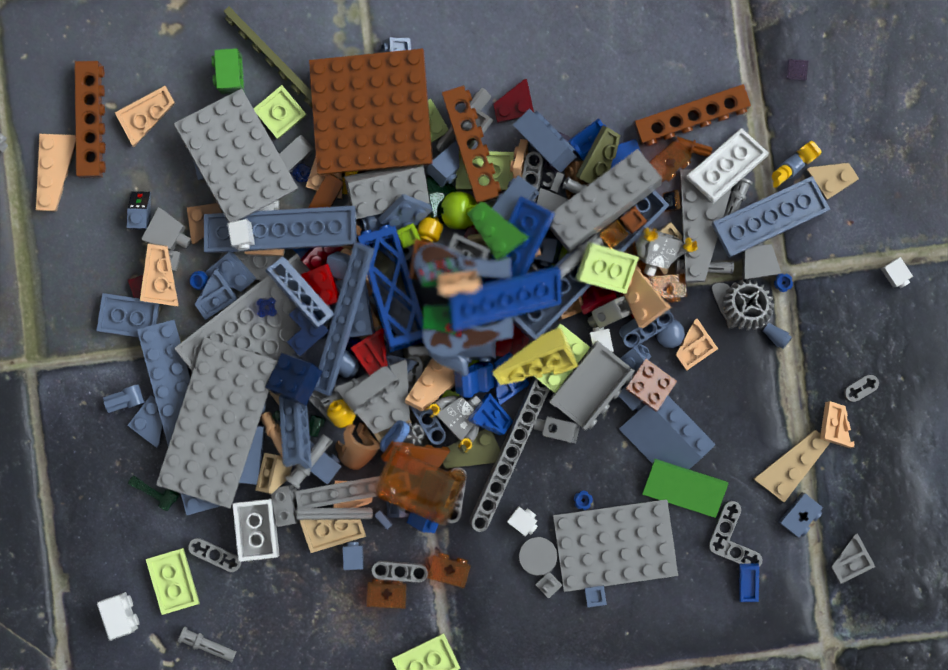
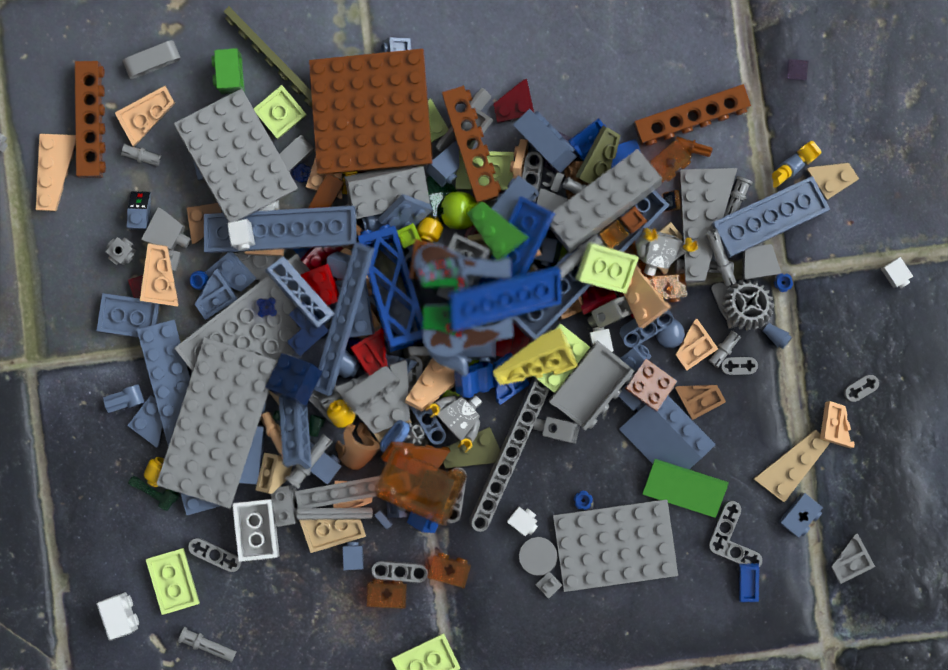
(127, 251): none -> light grey brick
(141, 155): none -> light grey pin
(151, 59): none -> light grey beam
(153, 471): none -> yellow head
(457, 282): light nougat plate -> none
(491, 416): blue wing -> none
(595, 596): sand blue plate -> none
(700, 399): none -> medium nougat wing
(724, 265): none -> light grey pin
(724, 349): none -> light grey pin
(727, 165): white tile -> none
(739, 371): none -> light grey beam

